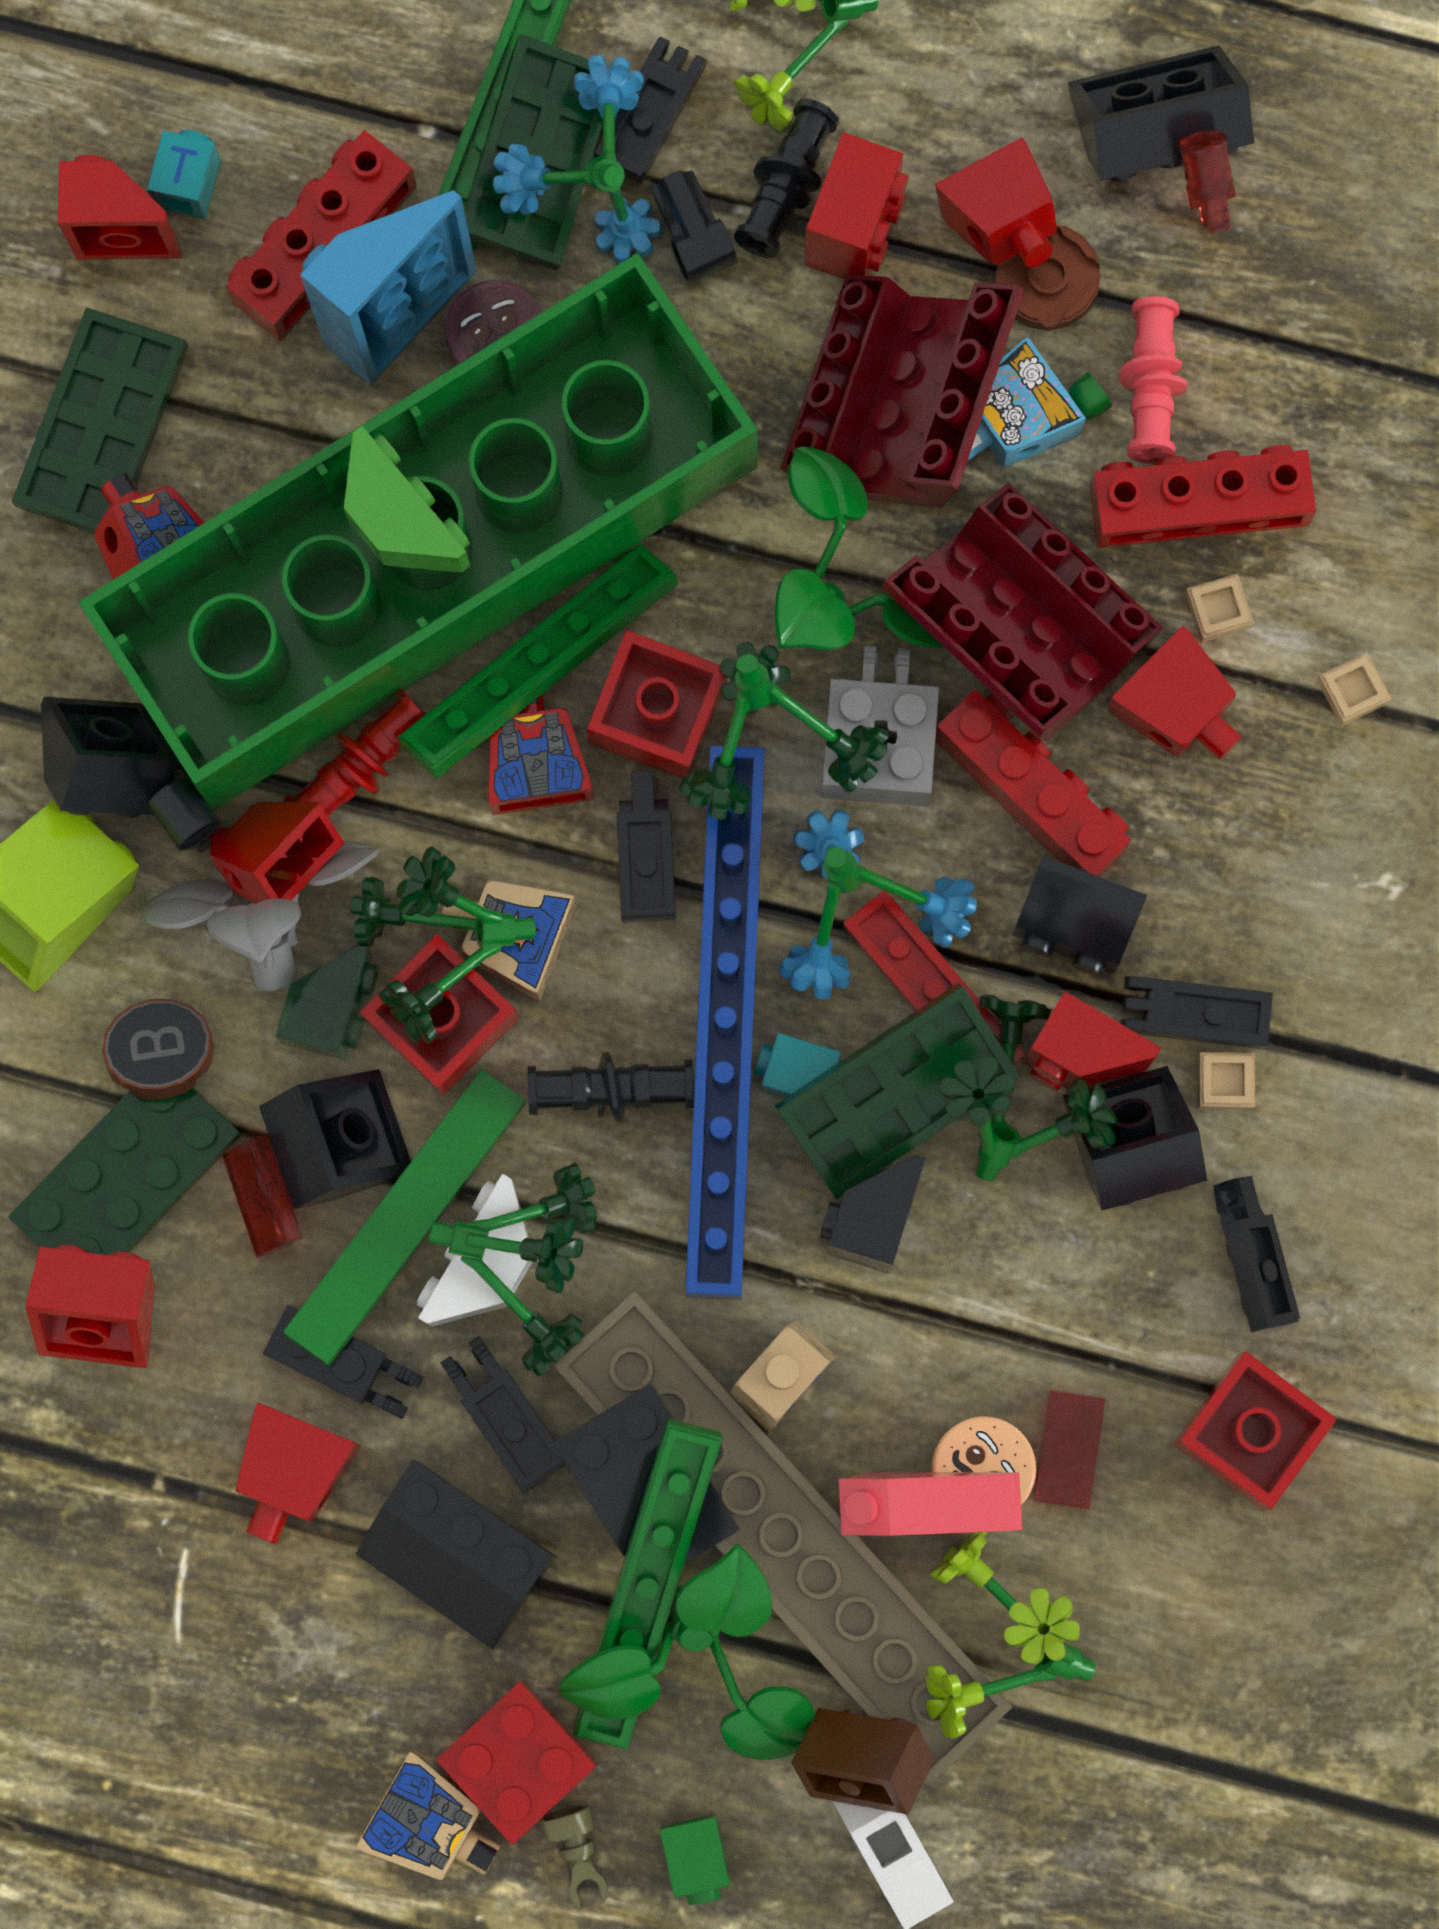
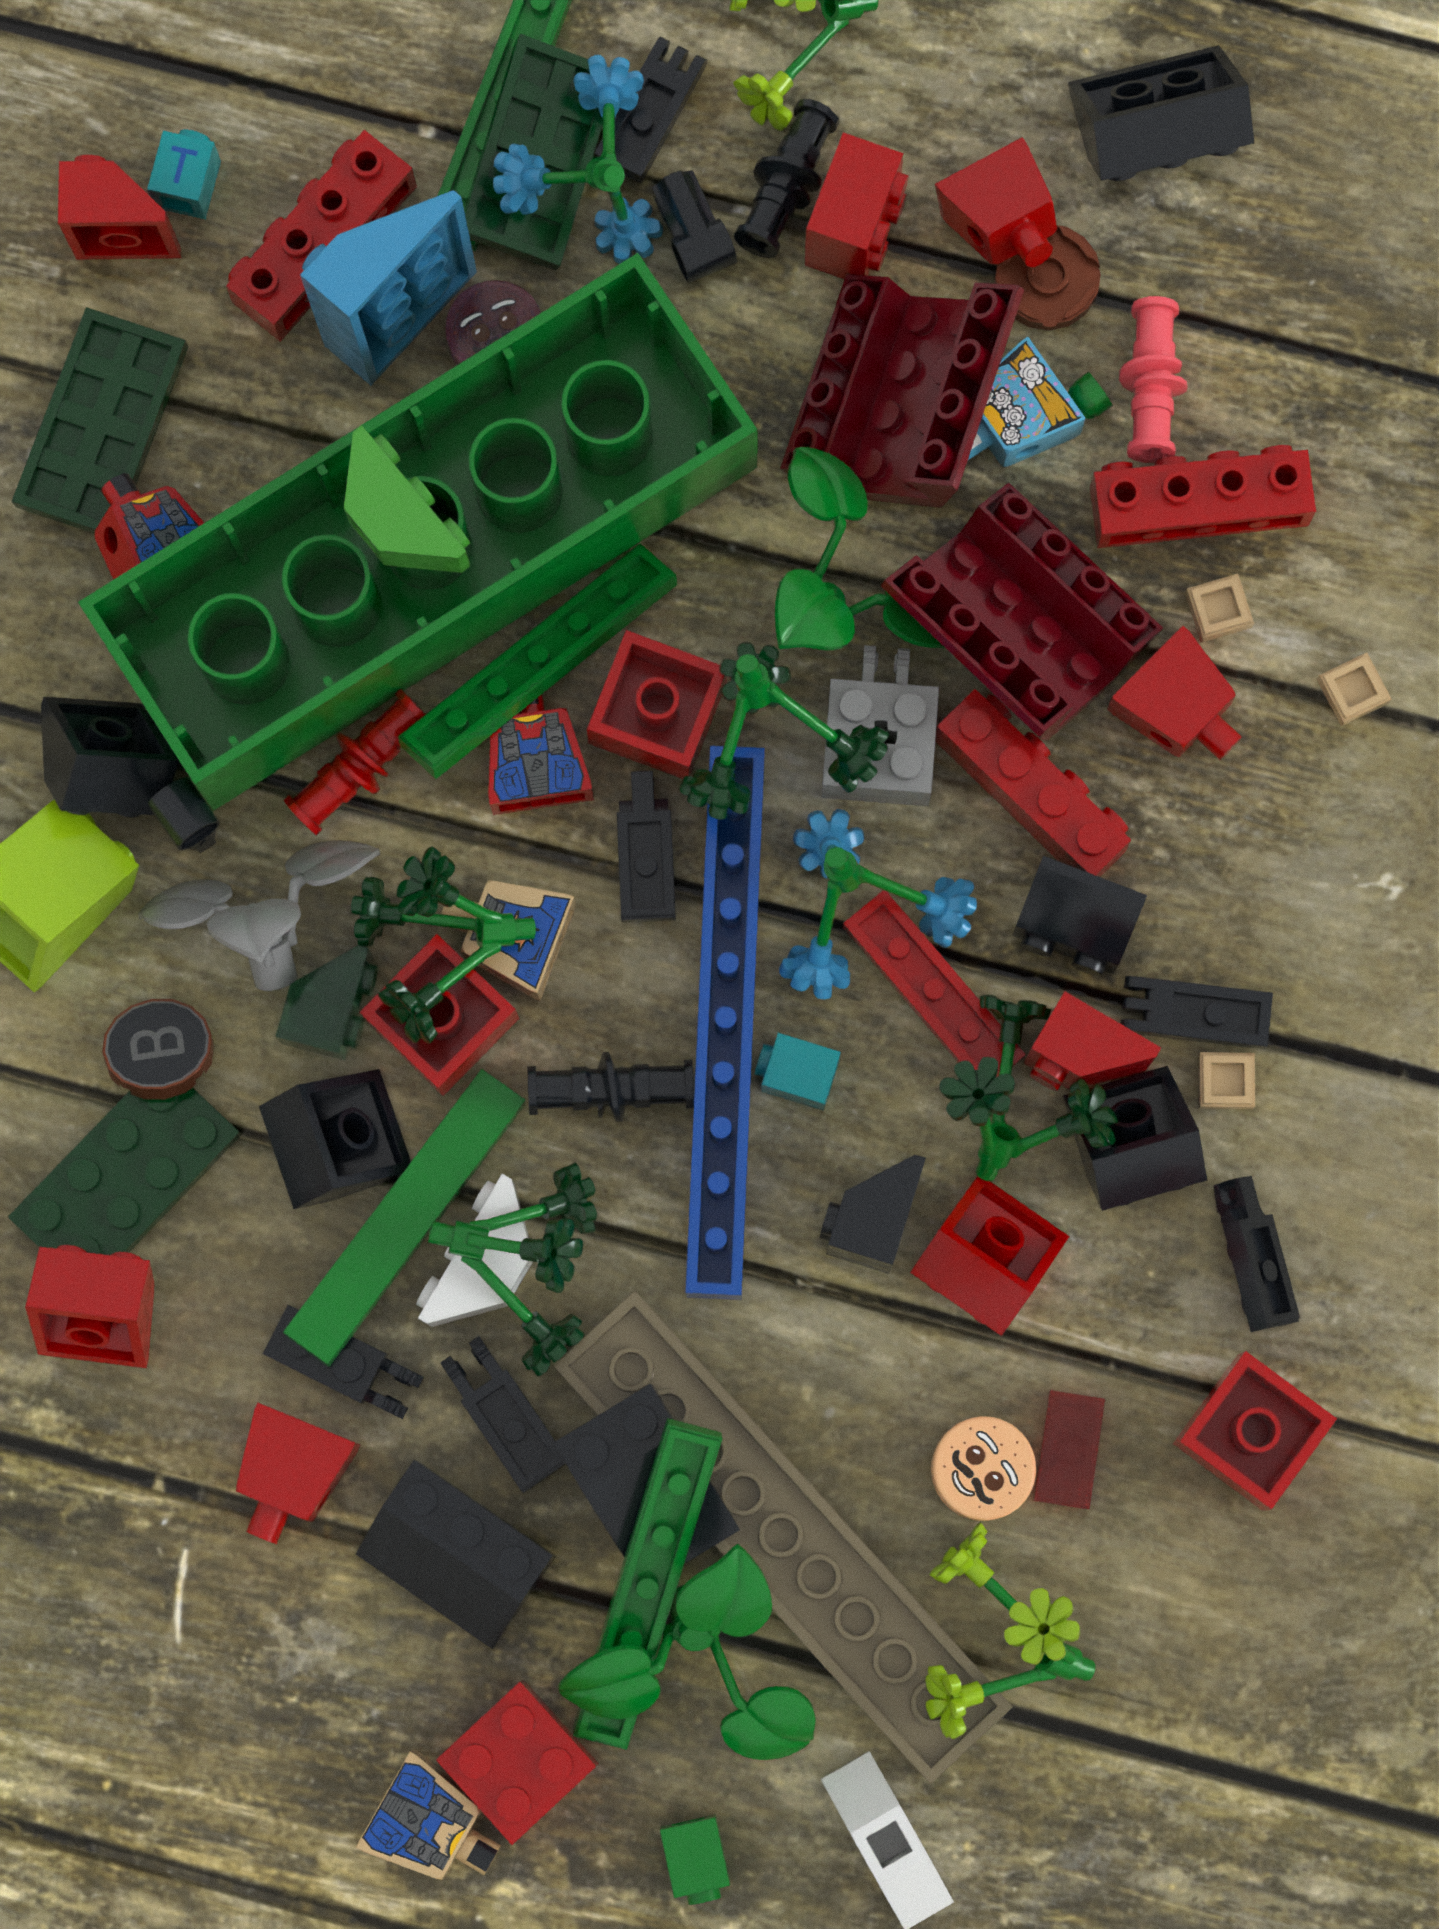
(262, 1196): clear red plate -> none
(274, 849): red torso -> none
(571, 1826): olive piece -> none
(781, 1375): tan torso -> none
(863, 1760): reddish brown brick -> none
(889, 1091): dark green plate -> none
(929, 1503): coral slope -> none
(989, 1255): none -> red slope
(1208, 177): clear red hinge -> none

